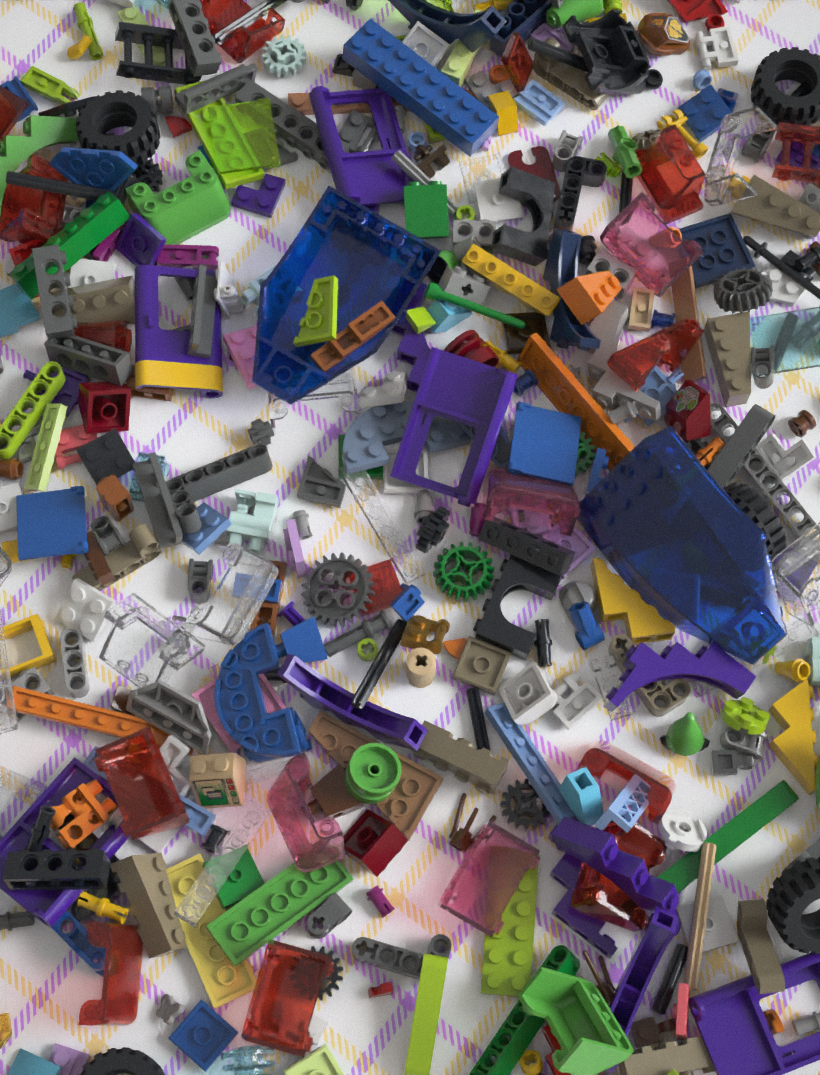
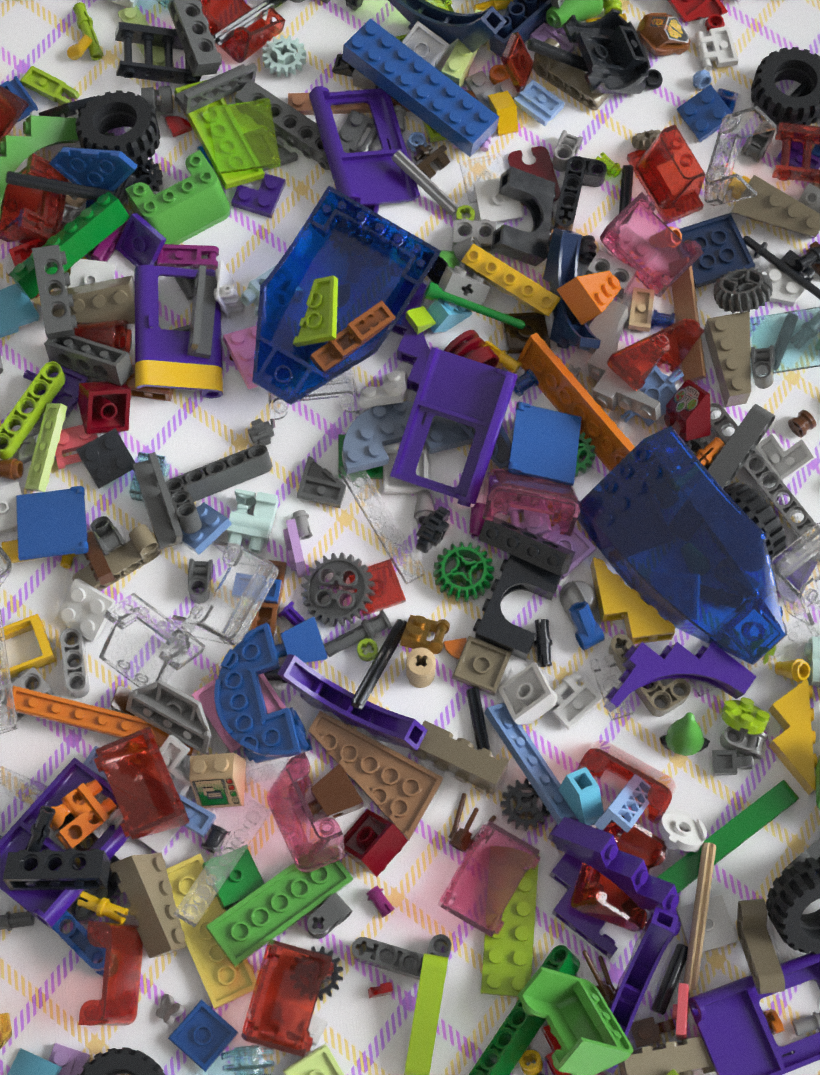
(114, 497): dark orange brick -> none
(372, 773): bright green wheel -> none
(407, 601): blue bracket -> none
(426, 210): green brick -> none
(599, 463): blue plate -> none
(624, 412): light grey pin -> none
(625, 151): bright green piece -> none
(697, 149): yellow bar -> none

